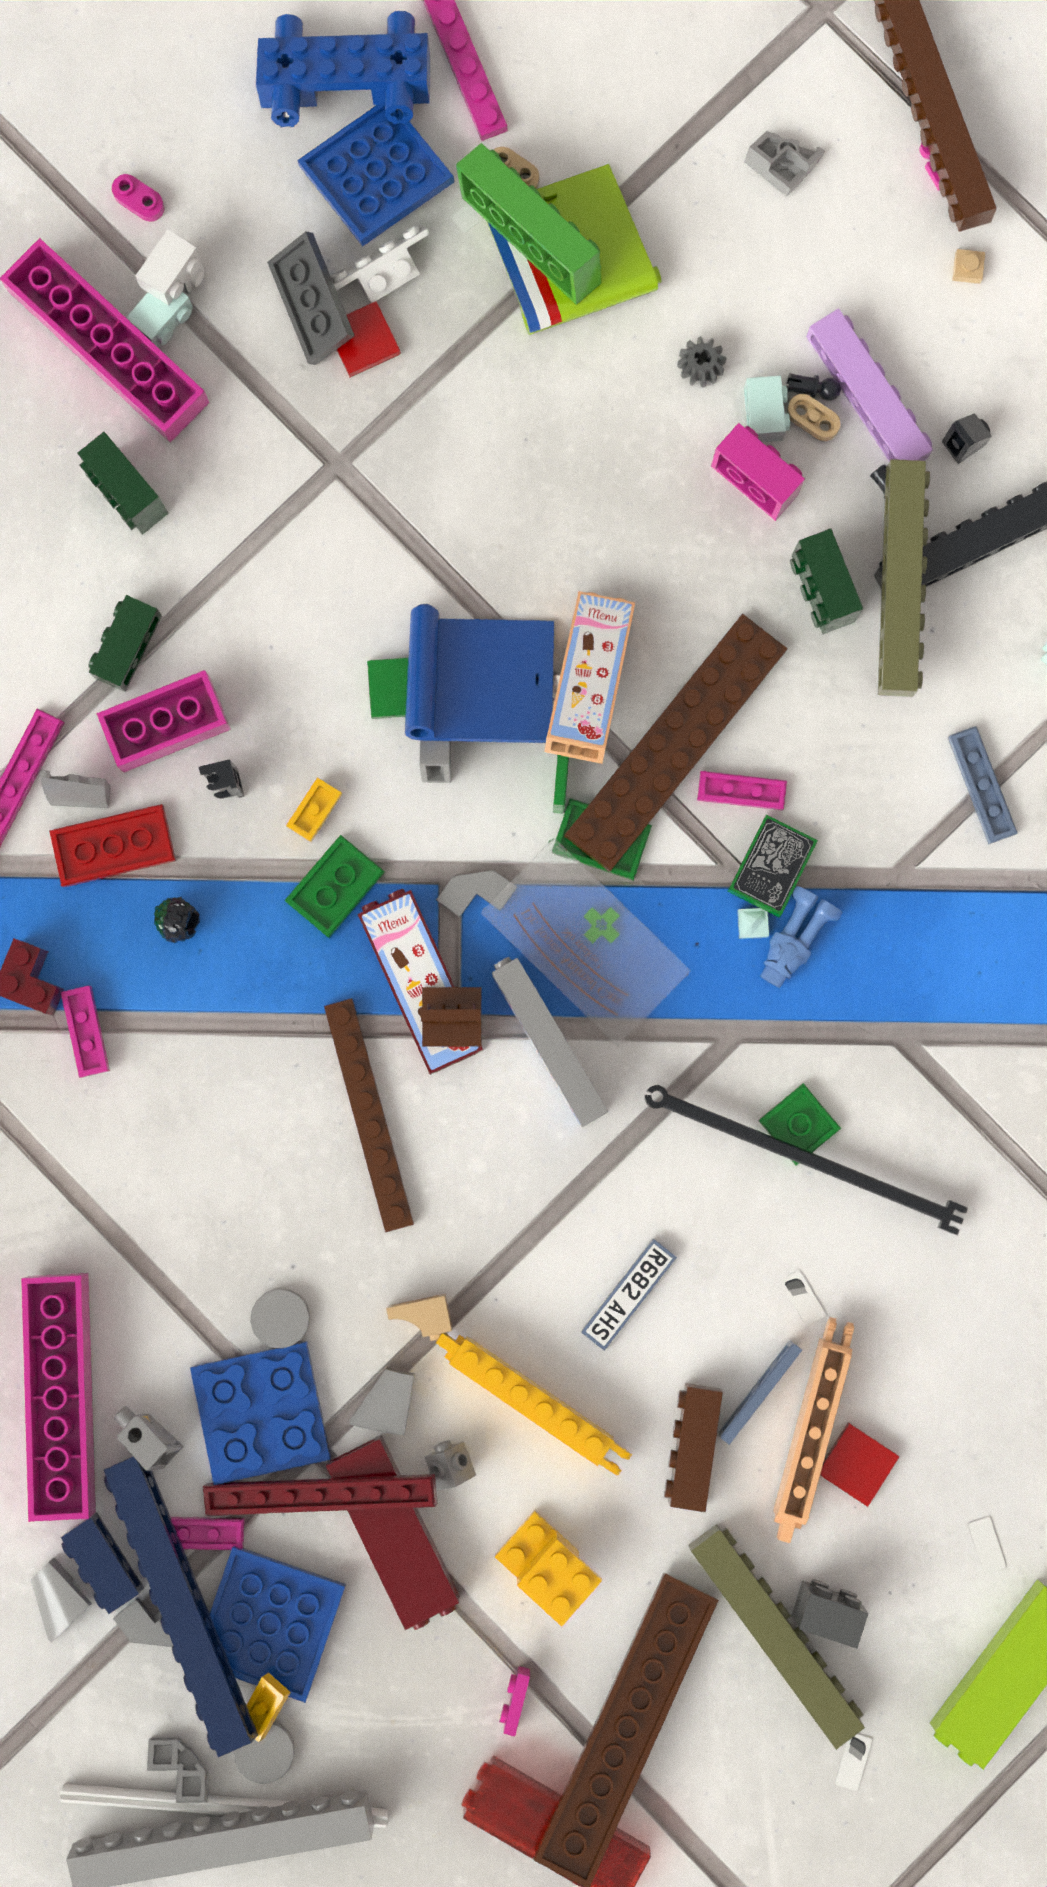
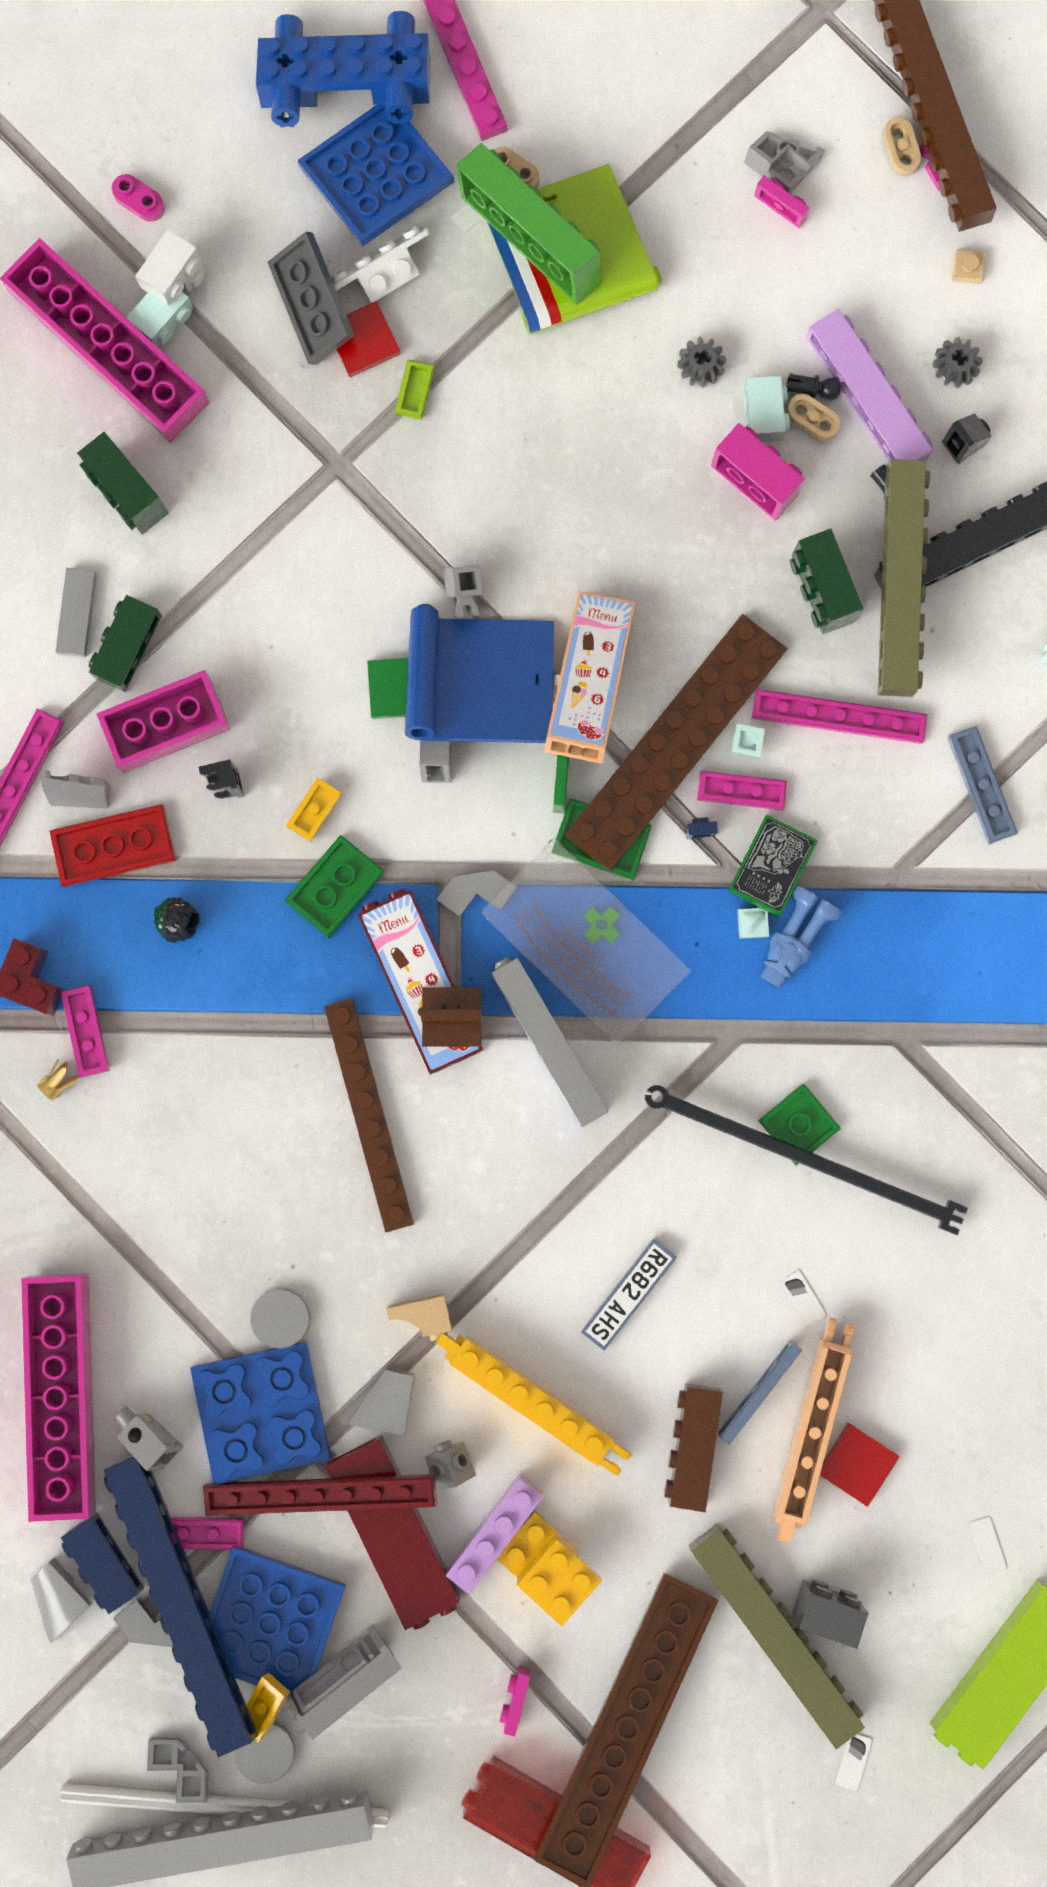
(49, 1082): none -> pearl gold piece
(76, 612): none -> light grey tile
(342, 1683): none -> light grey door
(414, 389): none -> lime tile
(463, 584): none -> light grey brick
(494, 1533): none -> lavender brick
(701, 828): none -> dark blue plate
(747, 741): none -> light aqua tile
(788, 206): none -> dark pink plate
(839, 716): none -> dark pink tile
(902, 148): none -> tan plate
(965, 357): none -> dark grey gear

